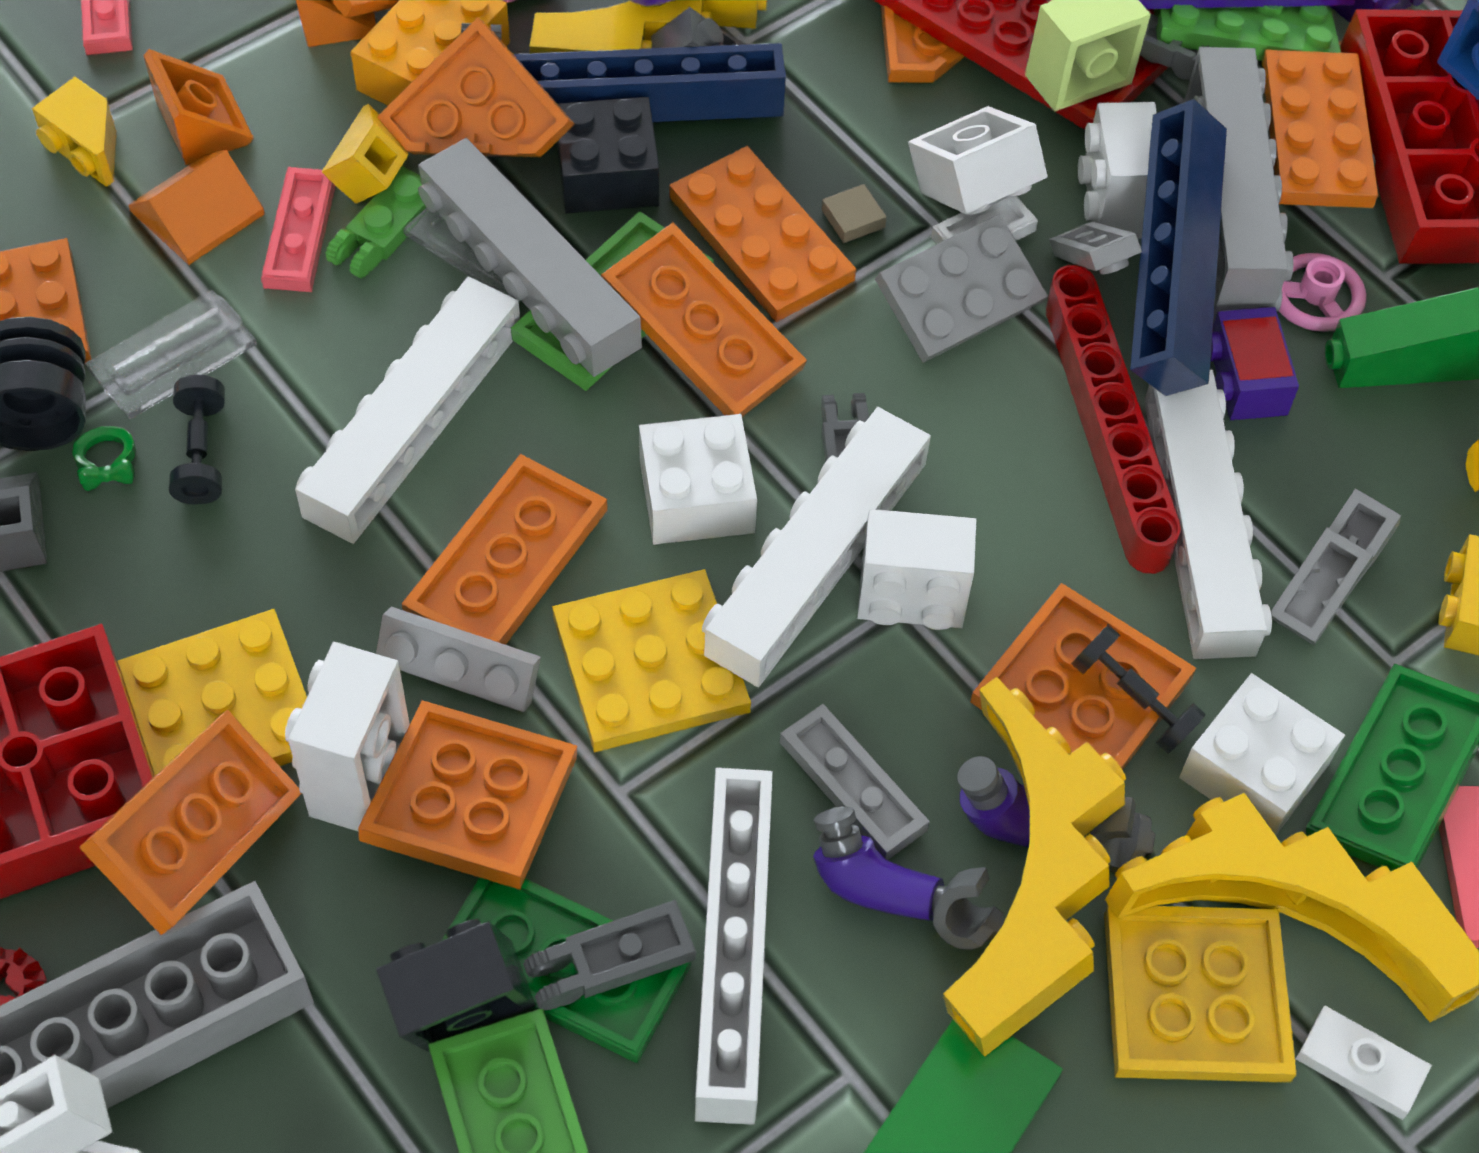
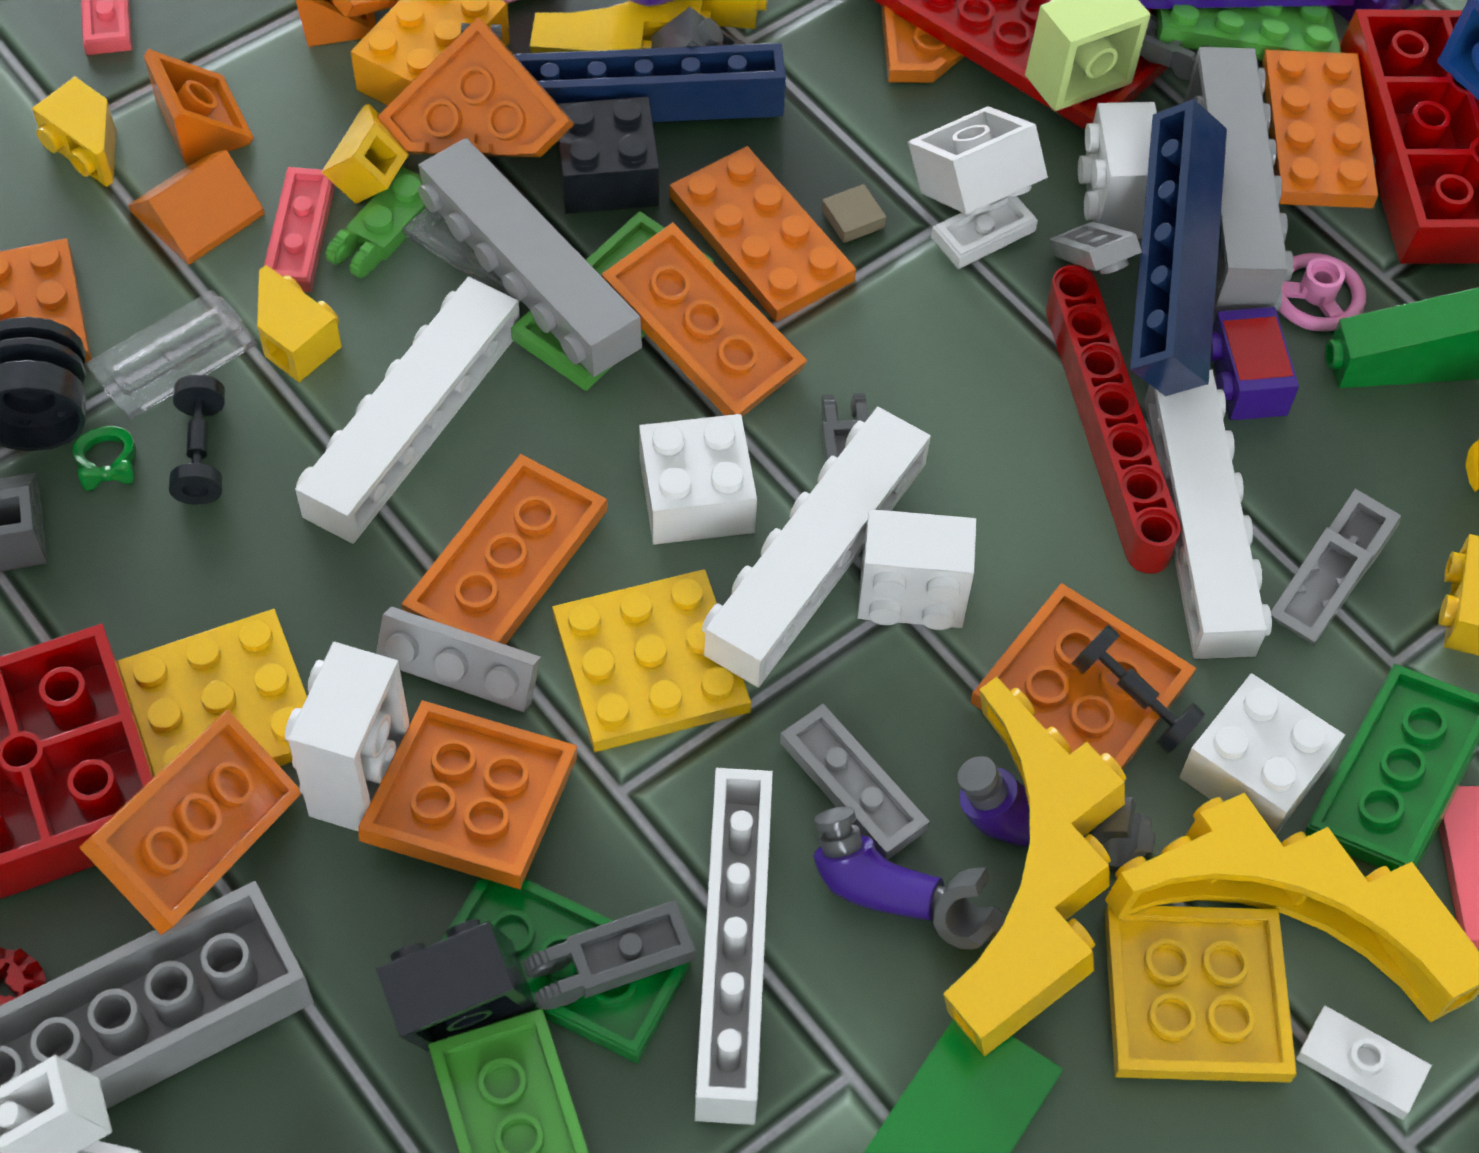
(293, 327): none -> yellow slope
(961, 288): light grey plate -> none

